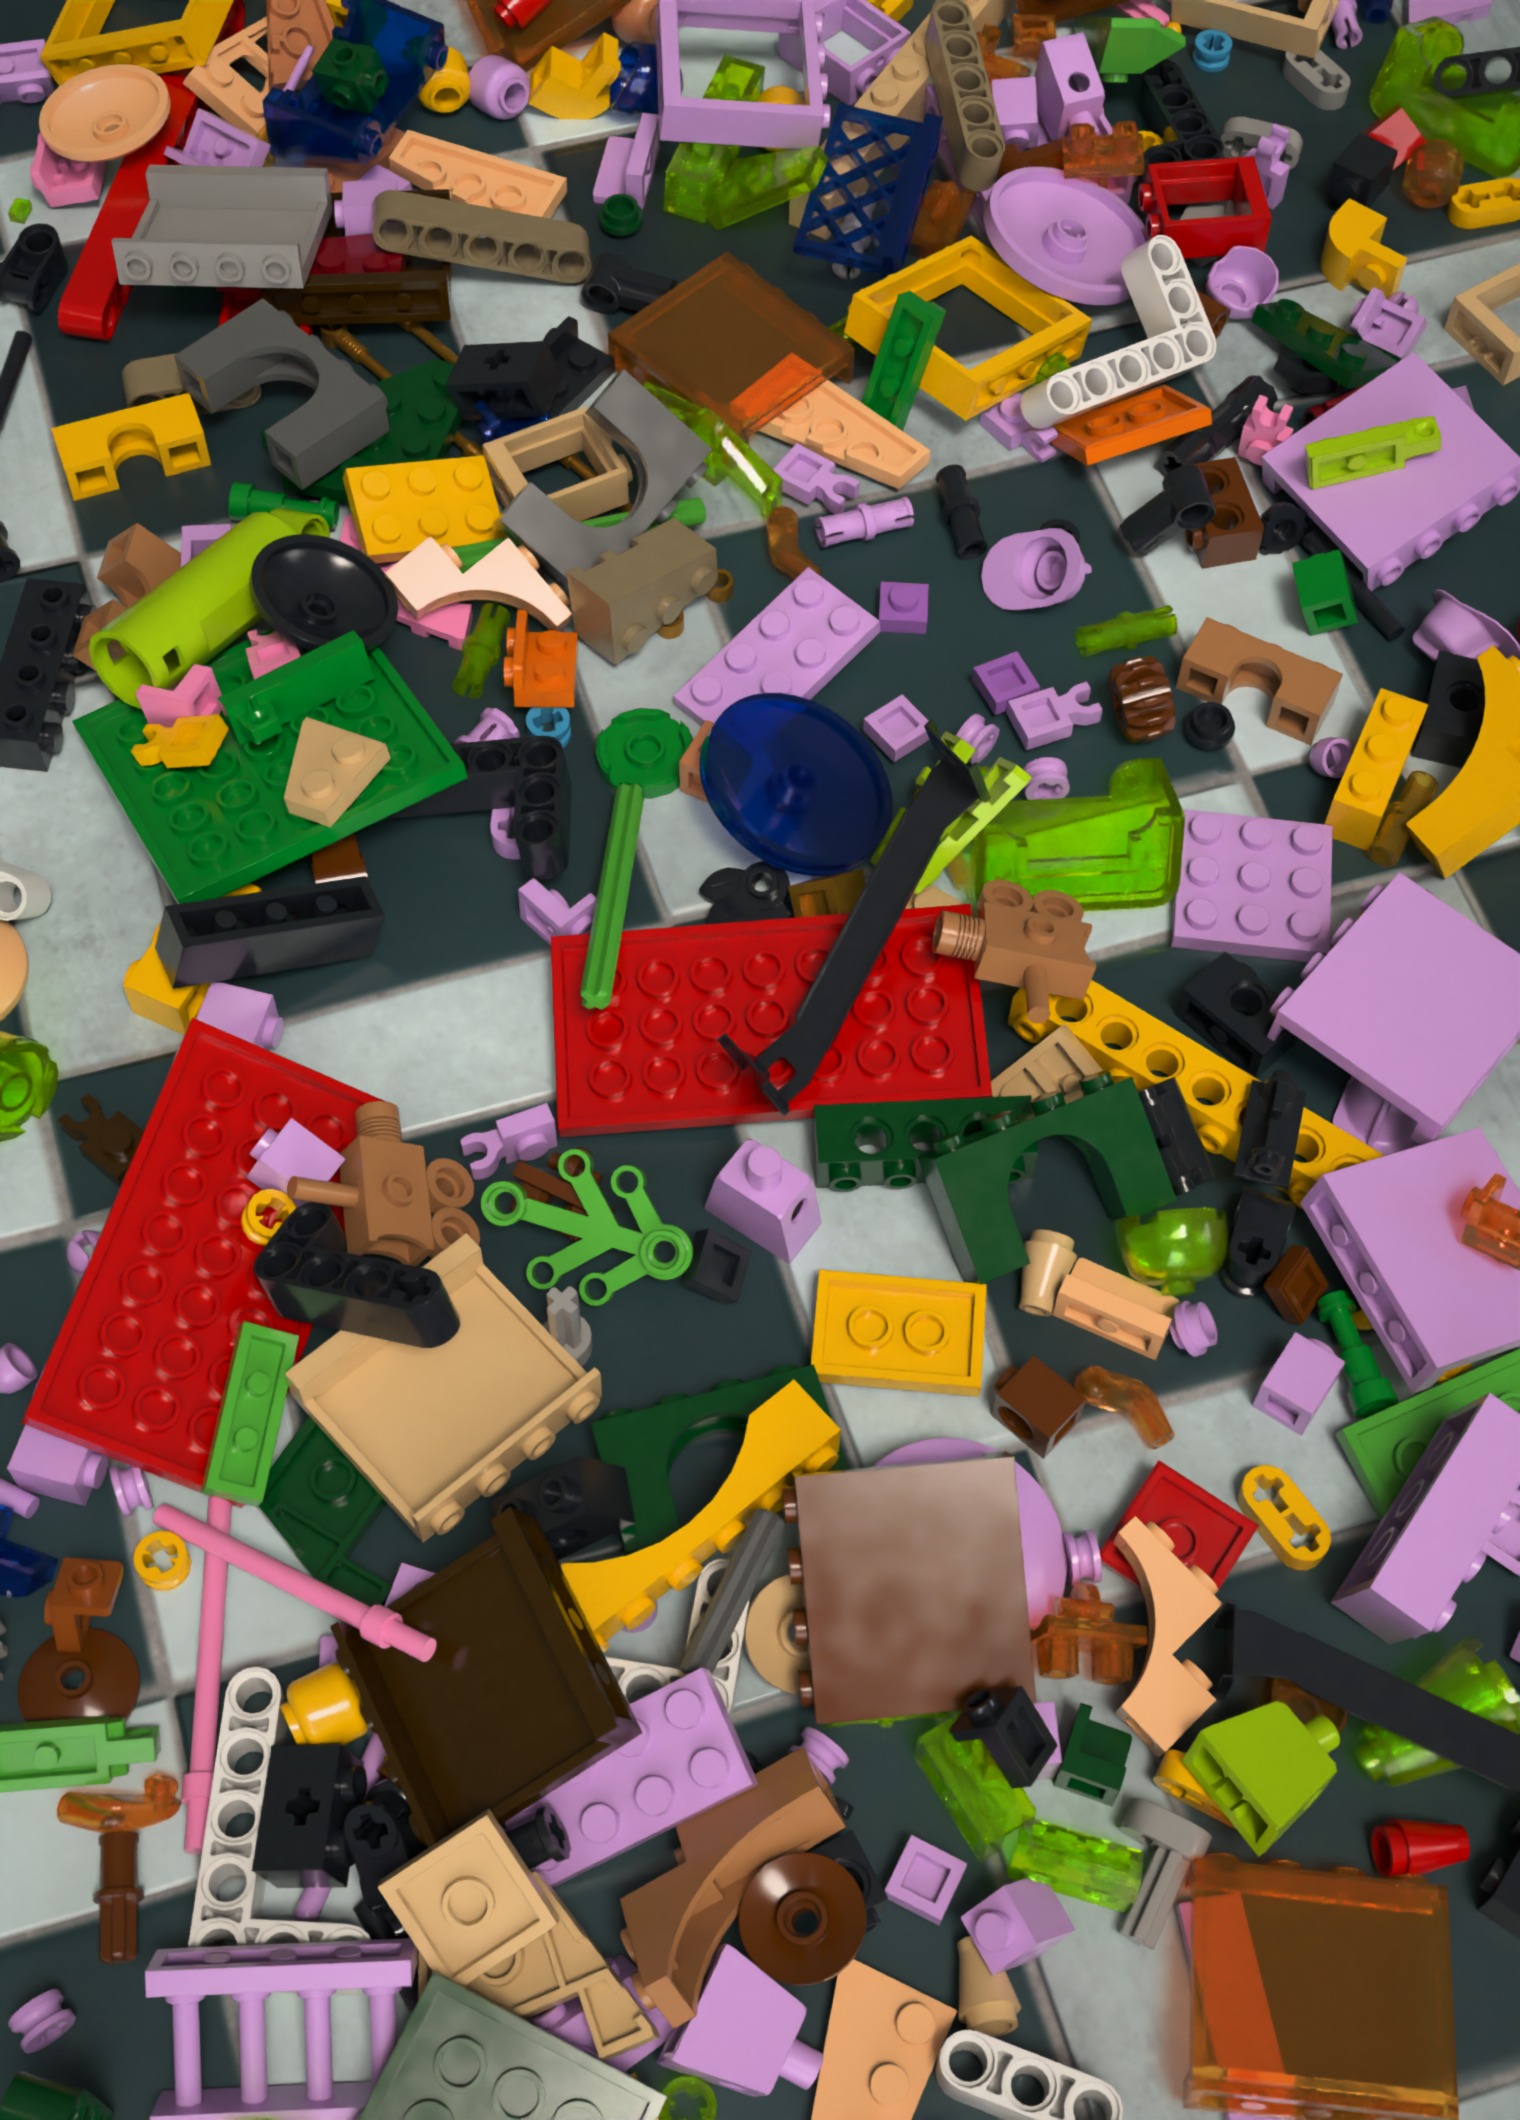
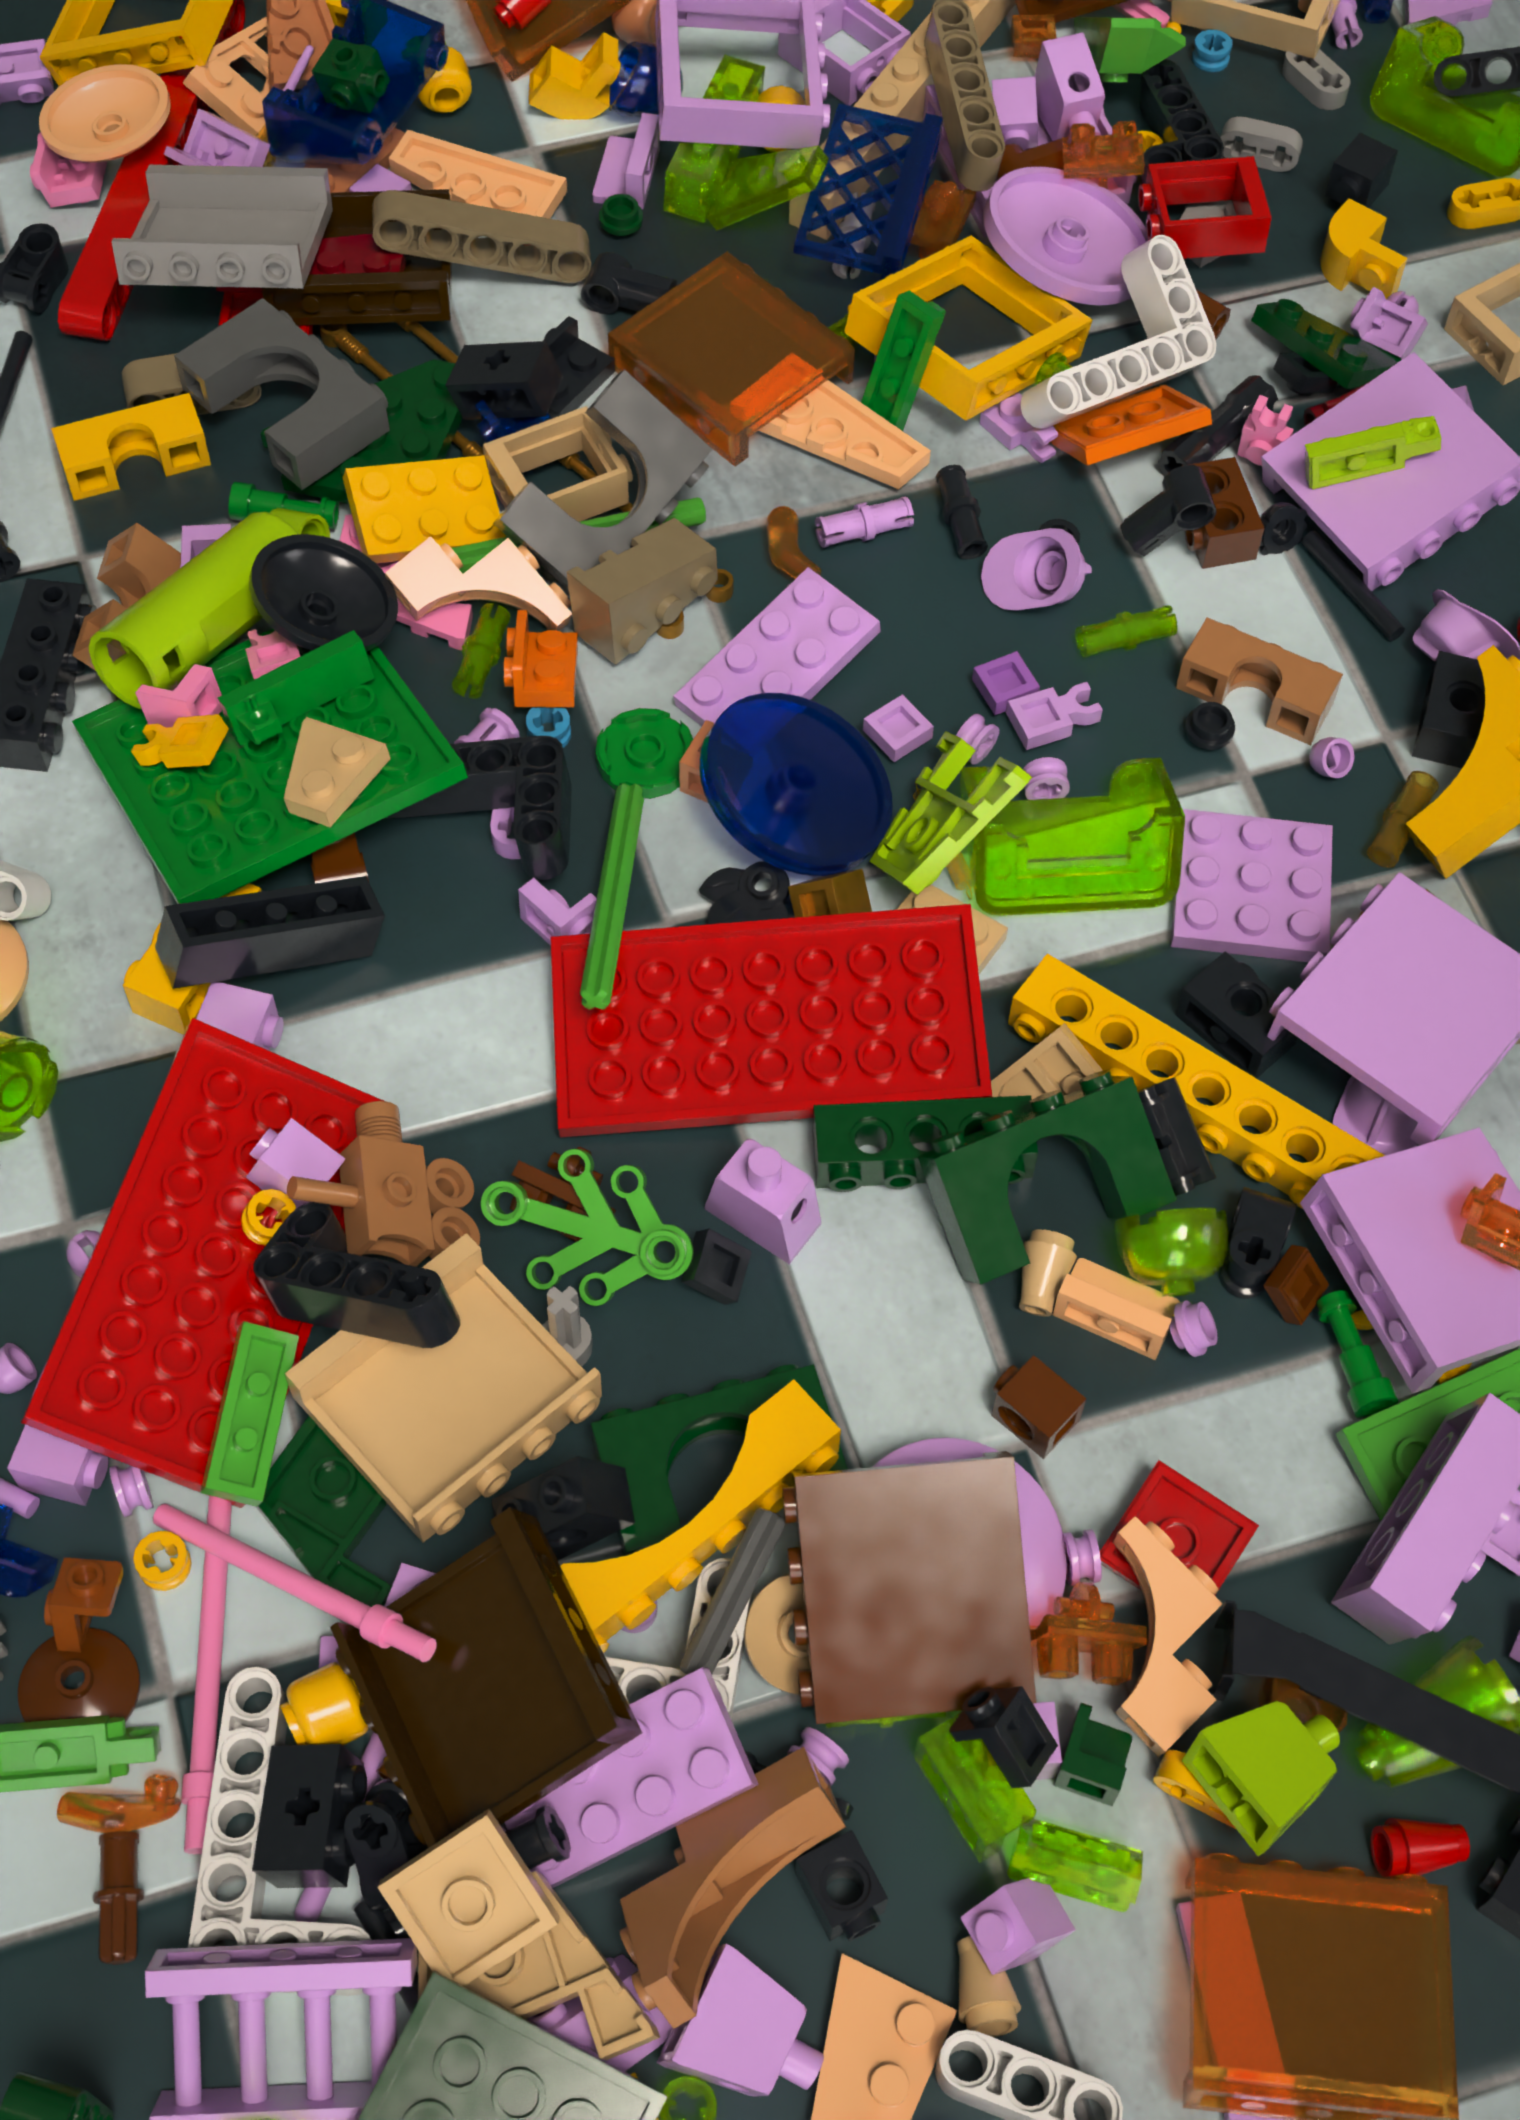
(20, 210): clear neon green piece -> none
(42, 2021): lavender bush -> none
(107, 1142): dark brown plate -> none
(355, 208): lavender brick -> none
(498, 87): lavender head -> none
(517, 1137): lavender plate -> none
(730, 454): clear neon green plate -> none
(782, 1893): reddish brown dish -> none
(813, 476): lavender plate -> none
(899, 1332): yellow plate -> none
(903, 607): medium lavender plate -> none
(925, 1880): lavender plate -> none
(942, 799): black piece -> none
(996, 65): clear orange bracket -> none
(1022, 943): medium nougat piece -> none
(1128, 1398): clear orange arm -> none
(1141, 699): reddish brown gear -> none
(1175, 1848): light grey piece -> none
(1243, 281): lavender hair -> none
(1270, 1130): black hinge -> none
(1271, 170): lavender plate -> none
(1293, 1509): yellow beam -> none
(1299, 1382): lavender brick -> none
(1325, 592): green brick -> none
(1375, 768): yellow arch -> none
(1396, 131): panel -> none
(1433, 172): clear orange head -> none

